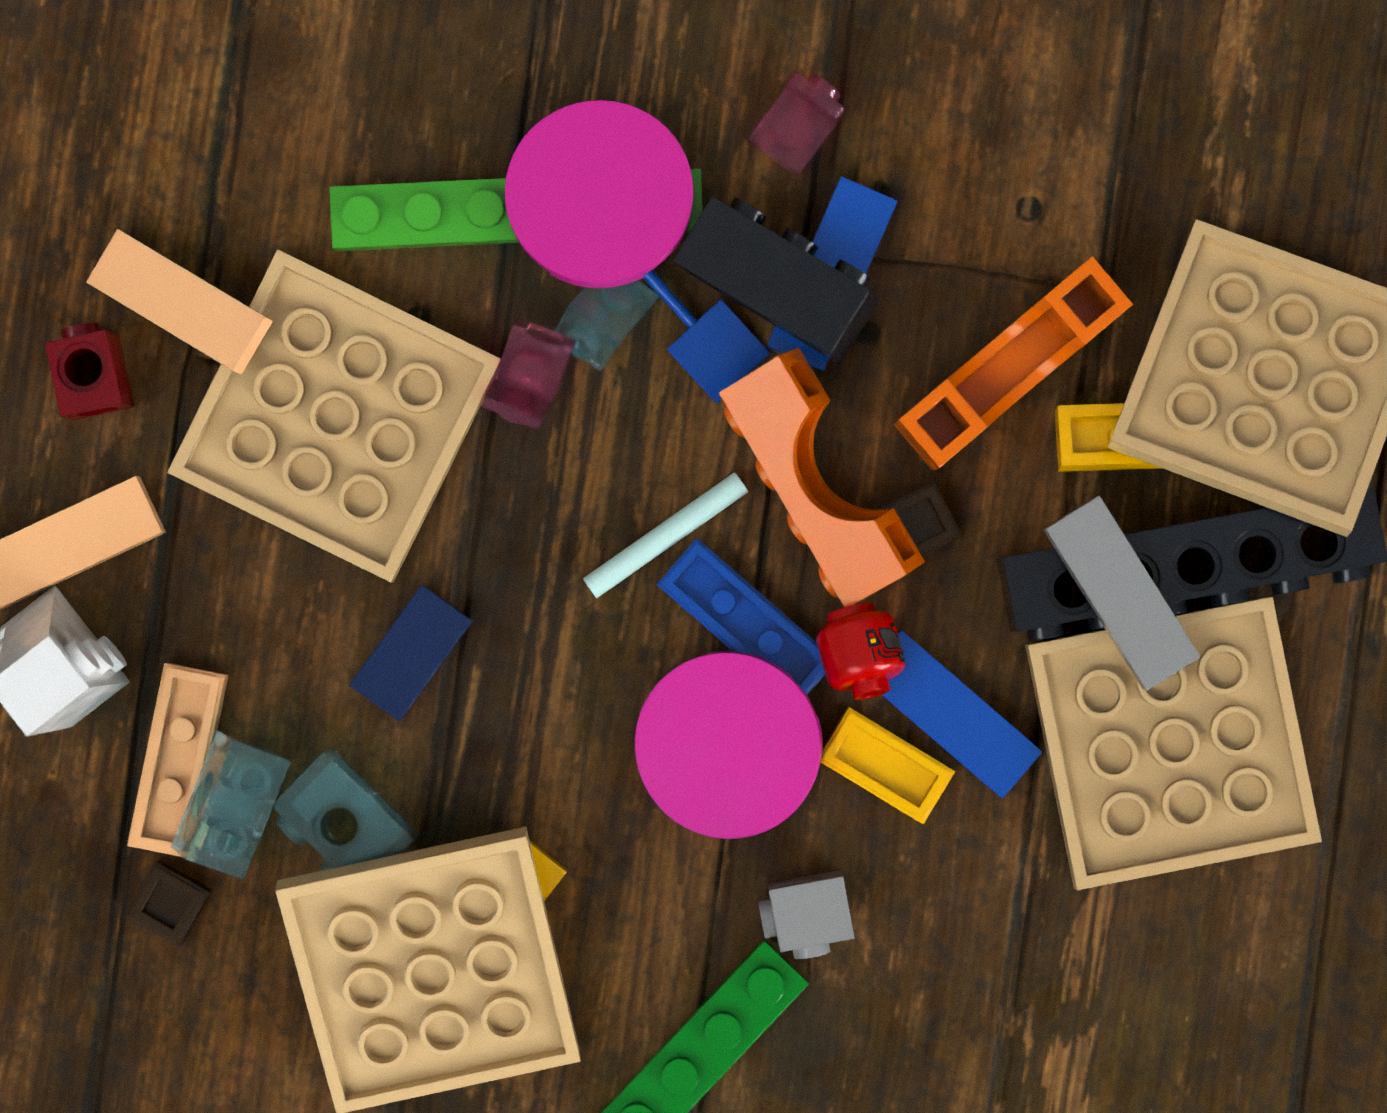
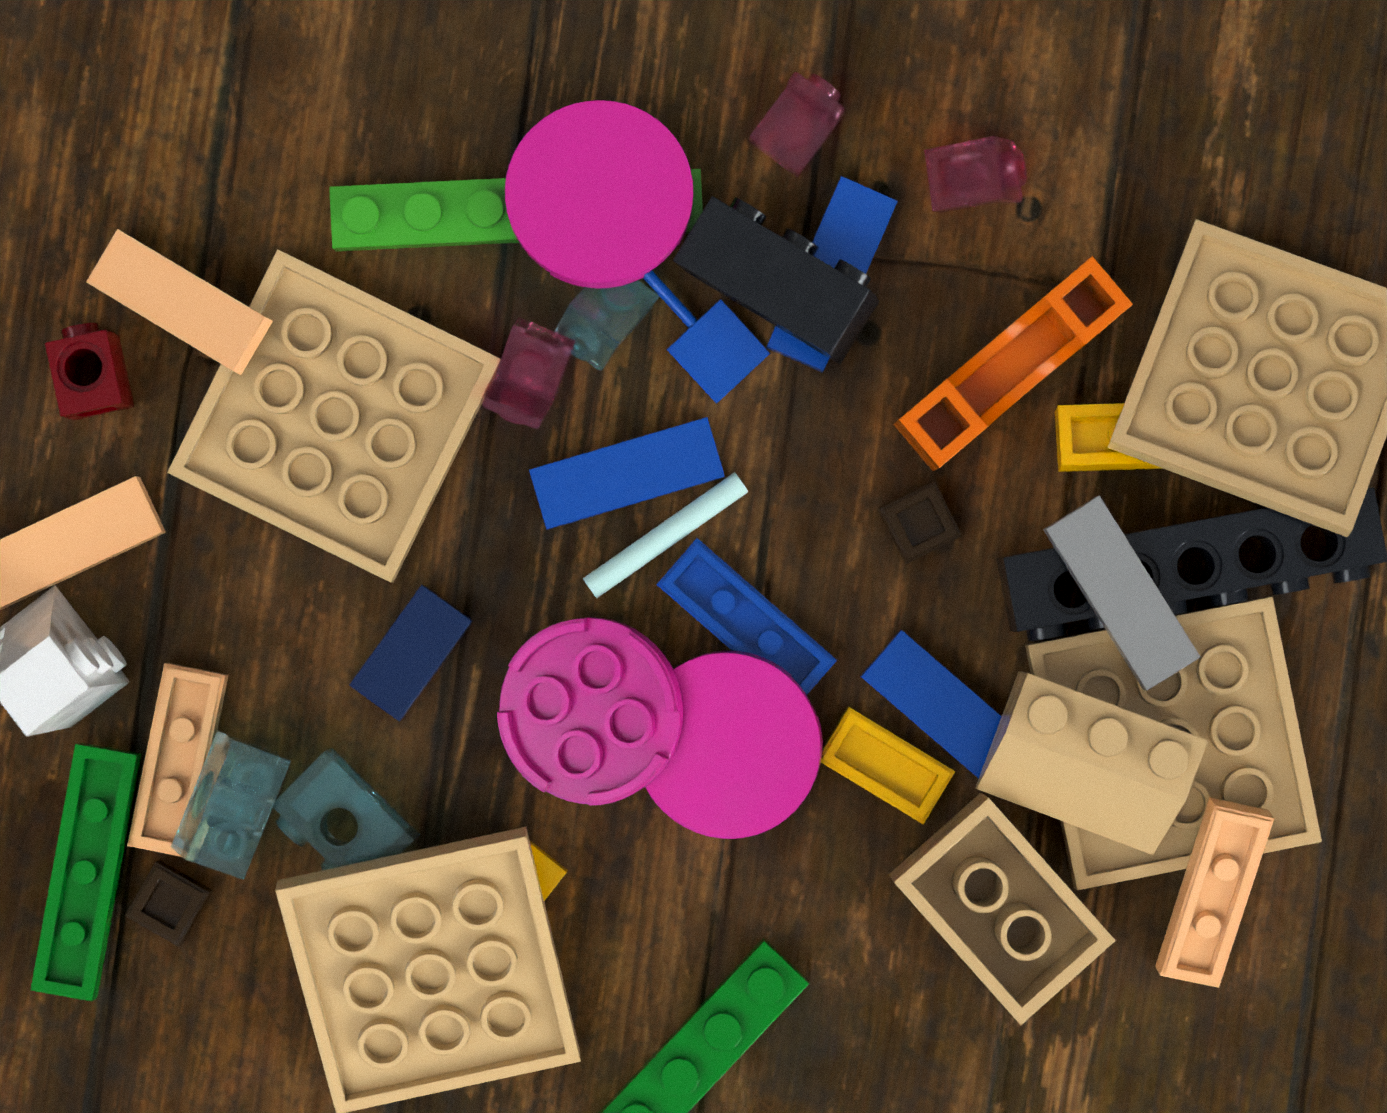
(85, 871): none -> green plate
(590, 711): none -> dark pink tile
(627, 473): none -> blue tile
(778, 417): orange arch -> none
(807, 914): light grey brick -> none
(860, 650): red head -> none
(975, 173): none -> clear pink bracket
(1001, 908): none -> tan brick
(1090, 763): none -> tan slope
(1214, 892): none -> light nougat tile

